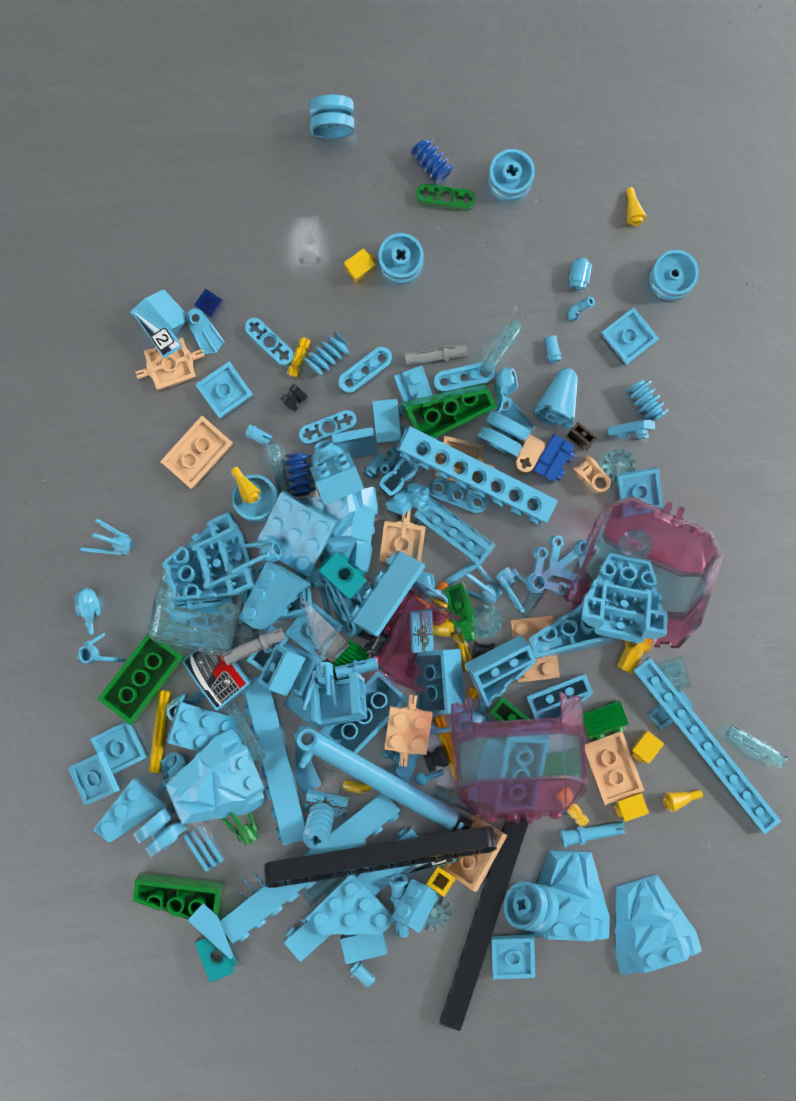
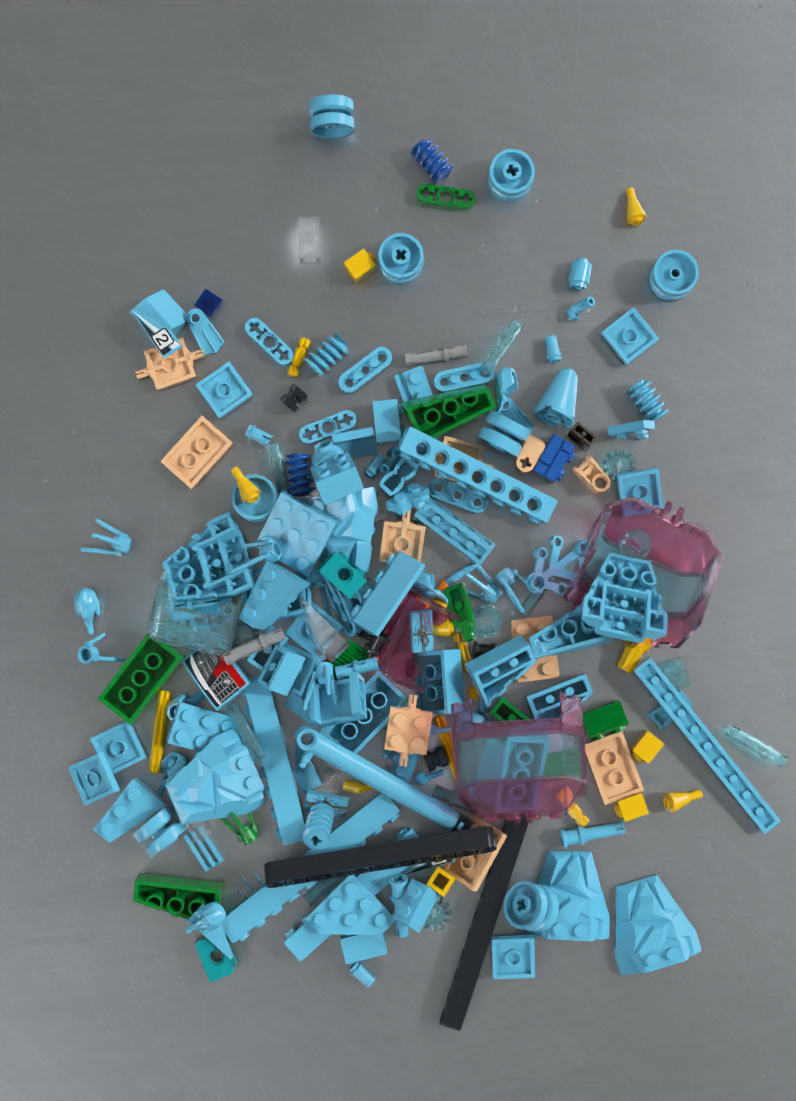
(209, 917): none -> medium azure piece

